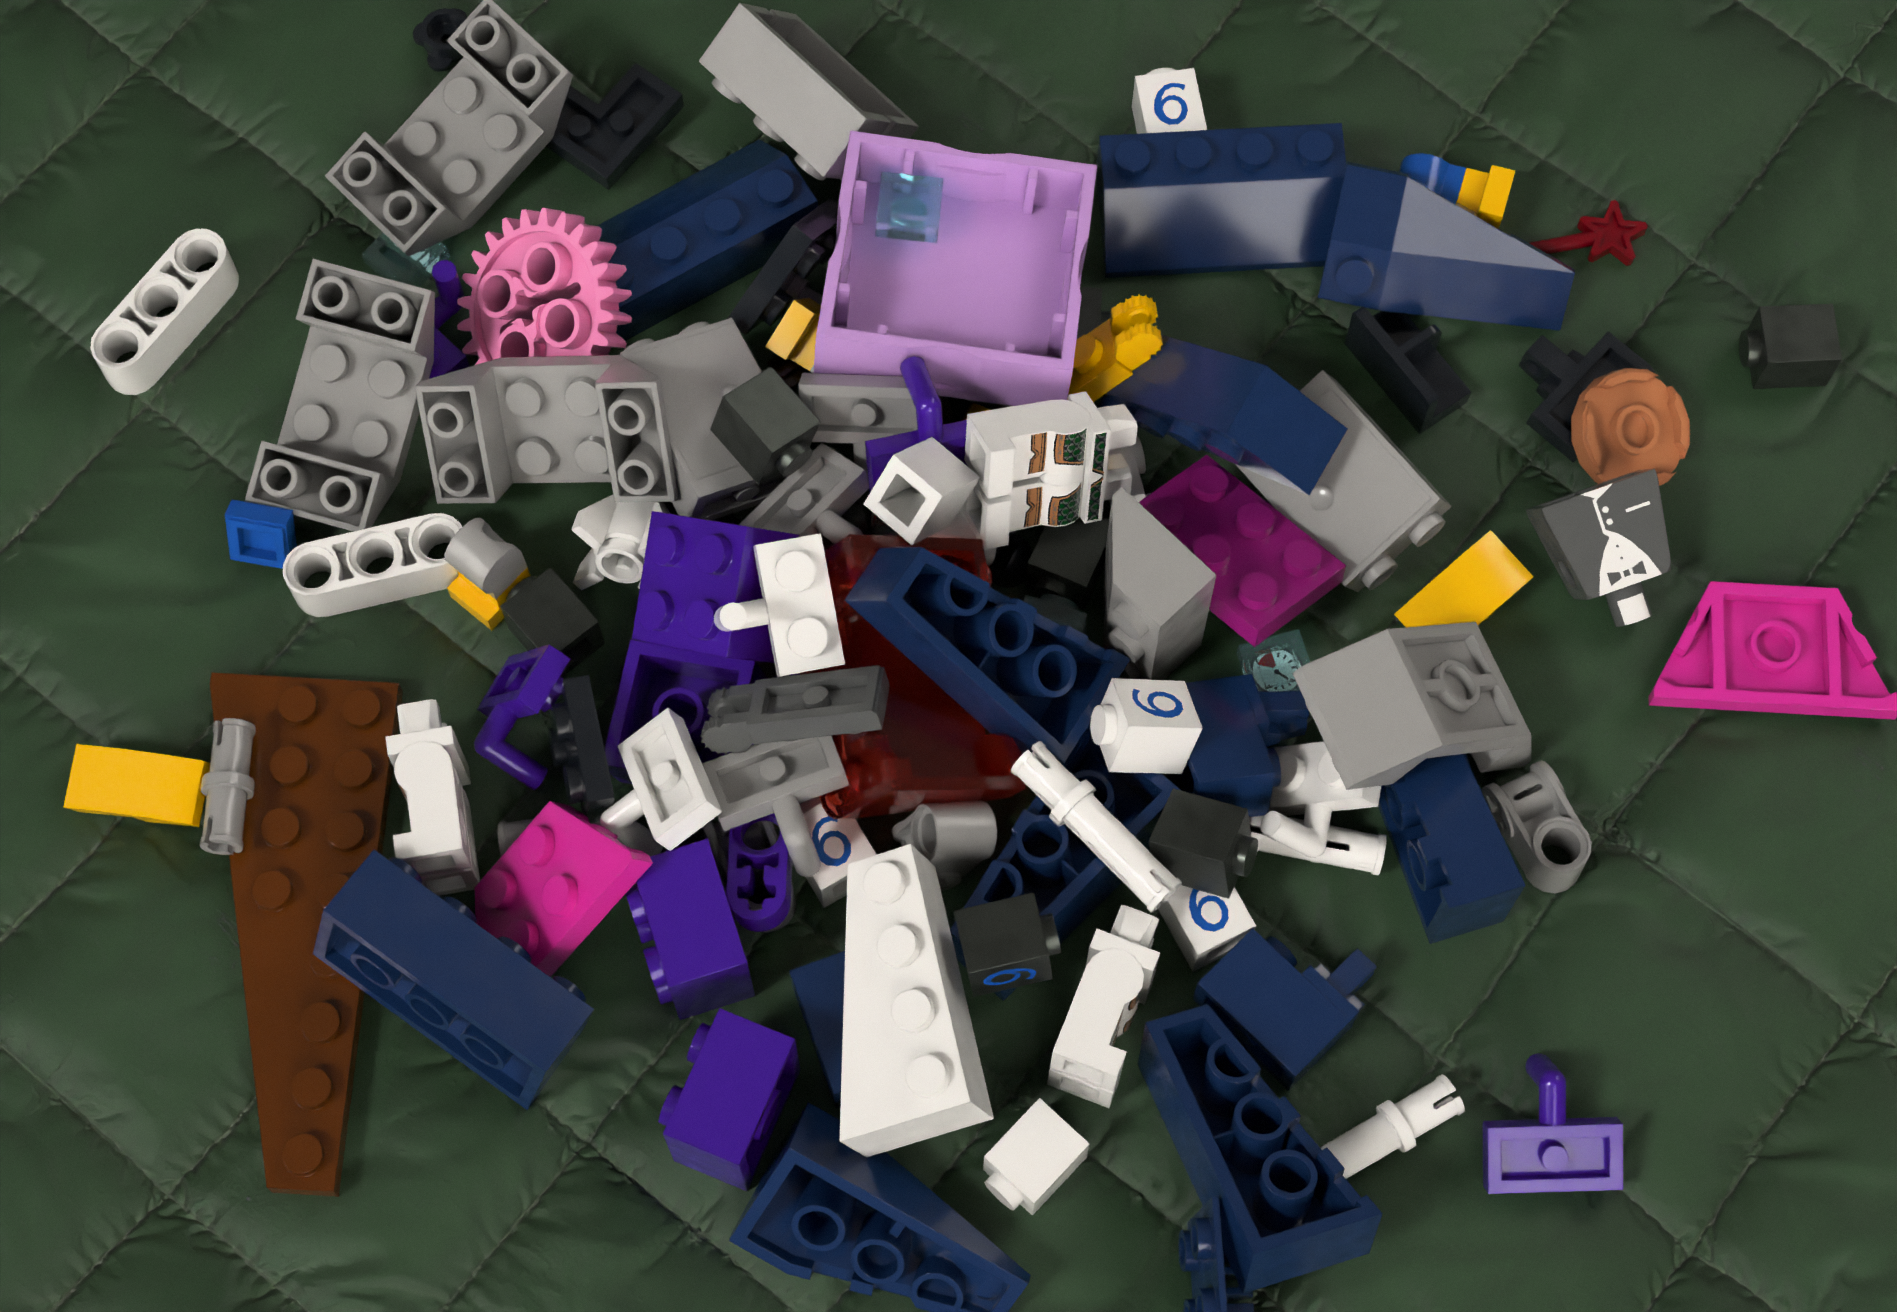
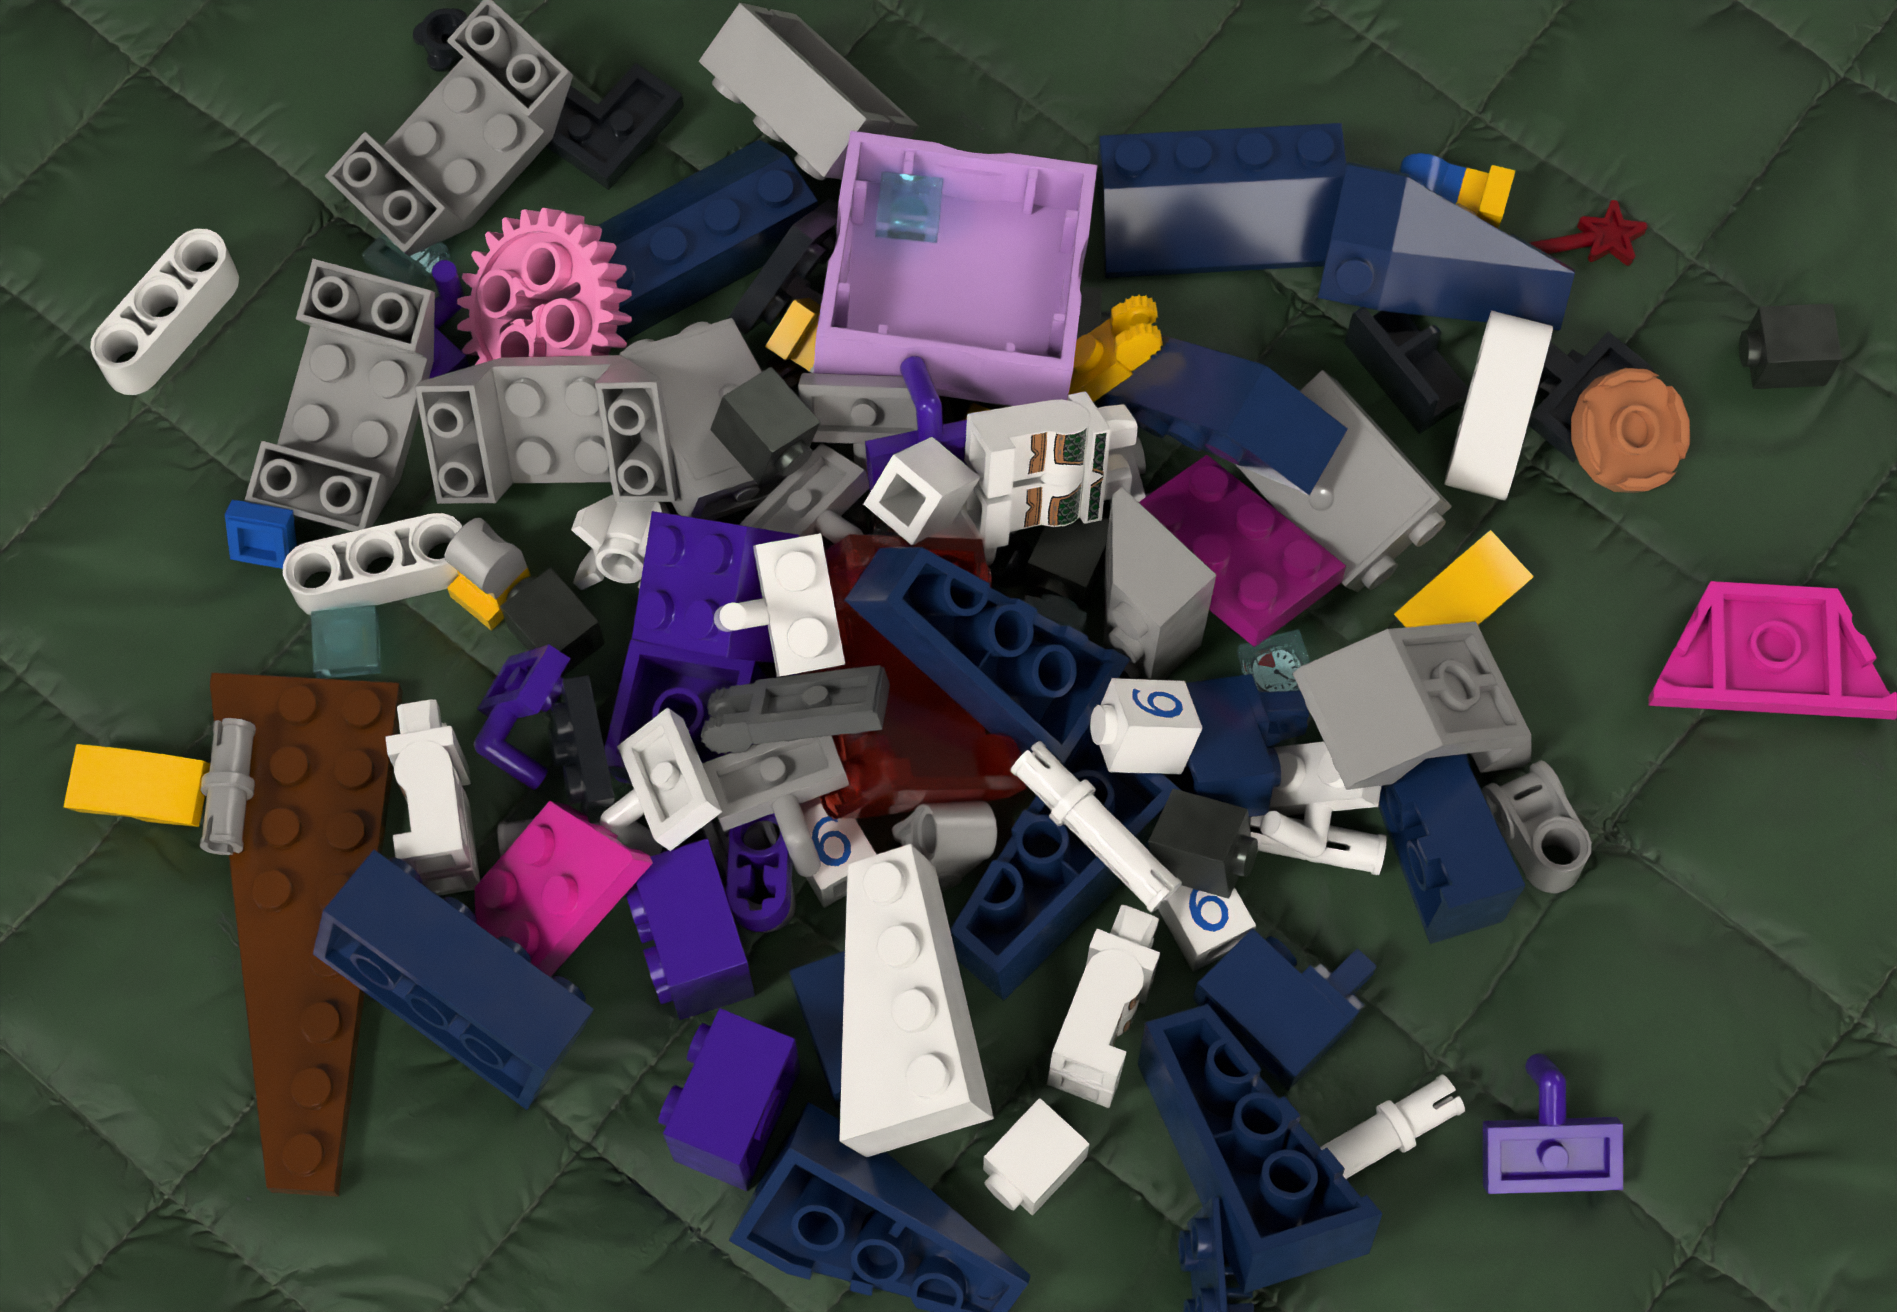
(346, 642): none -> clear light blue plate
(1006, 944): pearl dark grey brick -> none
(1167, 102): white brick -> none
(1498, 405): none -> white beam
(1608, 541): dark grey torso -> none

